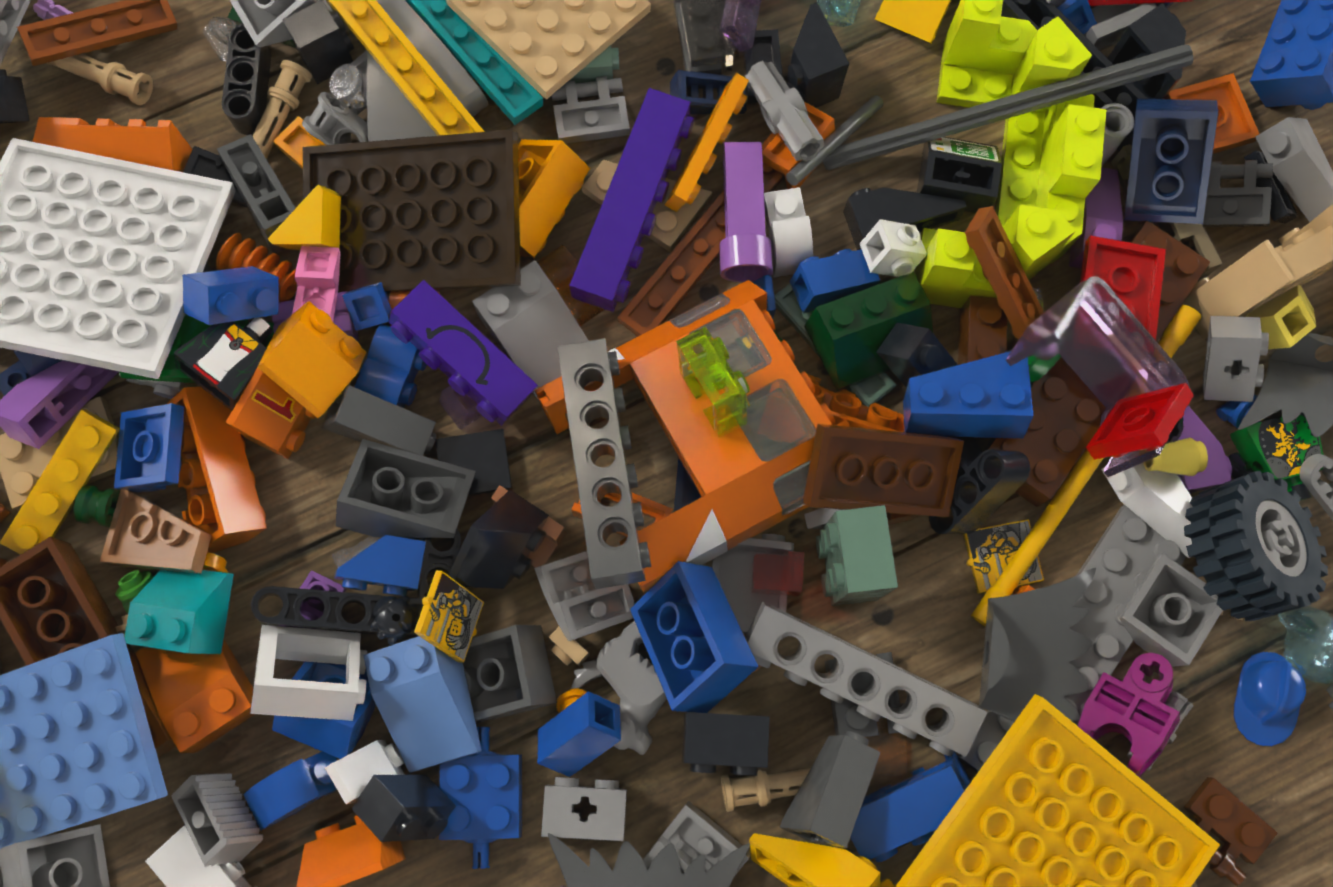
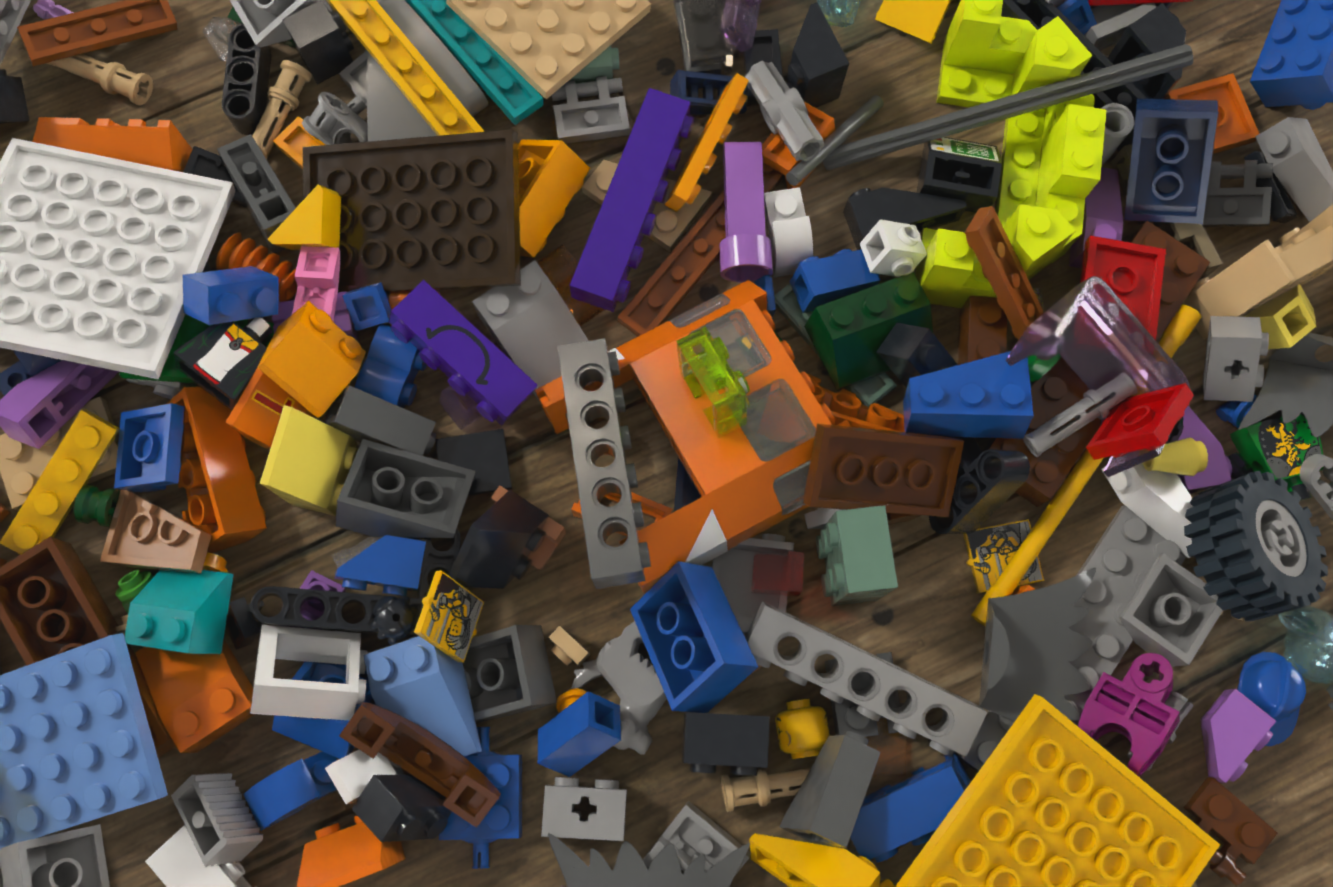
(241, 624): none -> black tile
(308, 462): none -> light yellow slope
(347, 85): clear plate -> none
(425, 757): none -> reddish brown slope
(576, 601): light grey slope -> none
(802, 729): none -> yellow head
(1117, 389): none -> light grey pin
(1231, 733): none -> medium lavender slope

